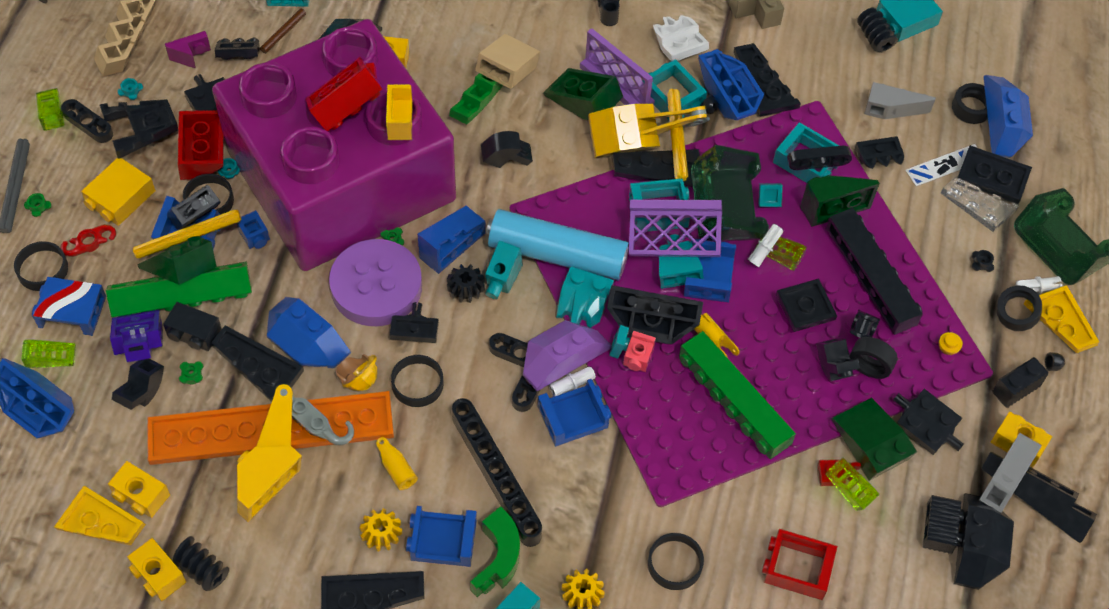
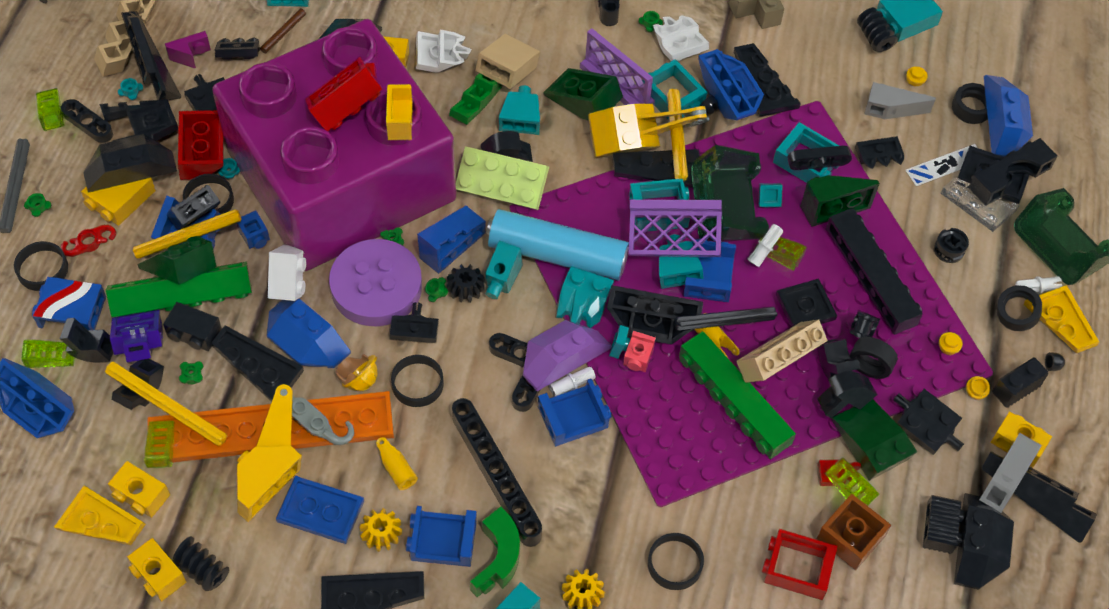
(86, 344): none -> black brick
(127, 162): none -> black wedge
(148, 58): none -> black wedge
(159, 460): none -> clear neon green slope
(166, 403): none -> yellow axle
(286, 273): none -> white slope
(320, 509): none -> blue tile
(436, 289): none -> green plate
(439, 51): none -> white plate
(501, 177): none -> yellowish green plate
(520, 112): none -> teal torso
(649, 19): none -> green plate
(725, 318): none -> black axle
(781, 351): none -> tan brick
(844, 389): none -> black brick
(854, 530): none -> dark orange brick
(916, 76): none -> yellow plate
(951, 244): none -> black wheel
(977, 387): none -> yellow plate
(985, 256): black plate -> none
(1031, 159): none -> black arch

